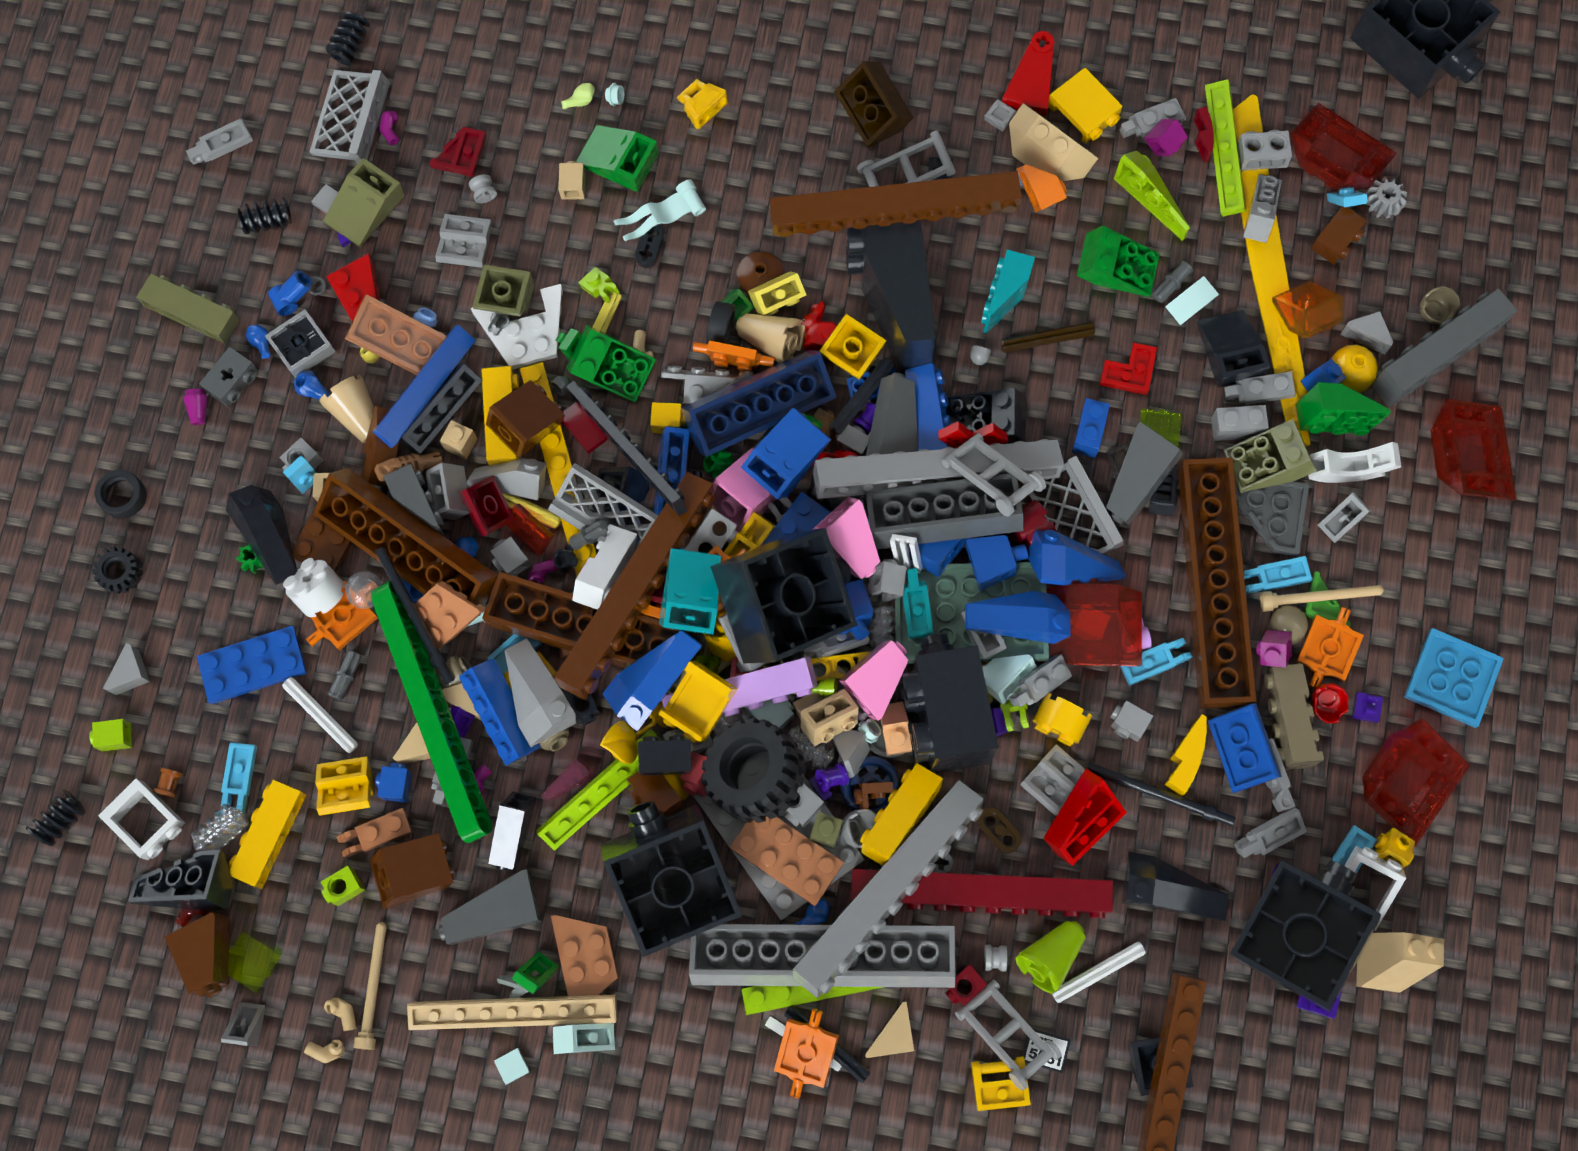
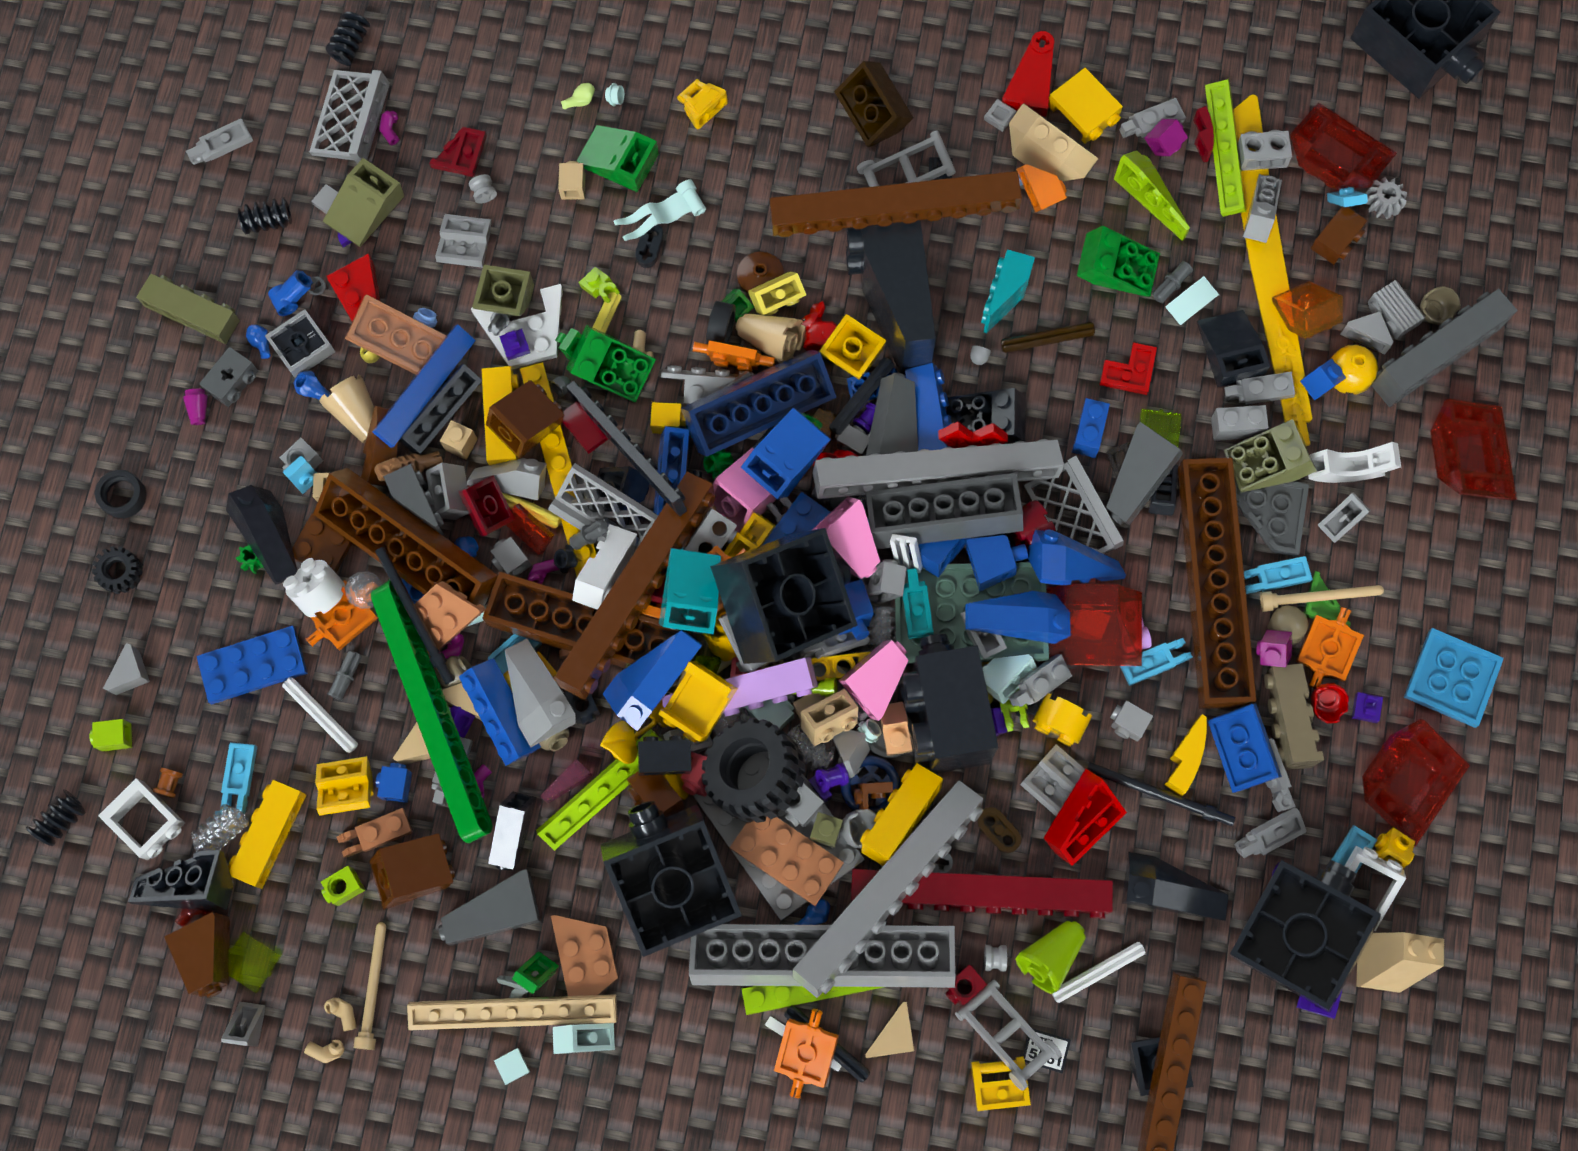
(454, 647): none -> magenta arm
(514, 344): none -> dark purple tile
(1003, 503): light grey piece -> none
(1338, 410): green slope -> none
(1396, 309): none -> light grey brick

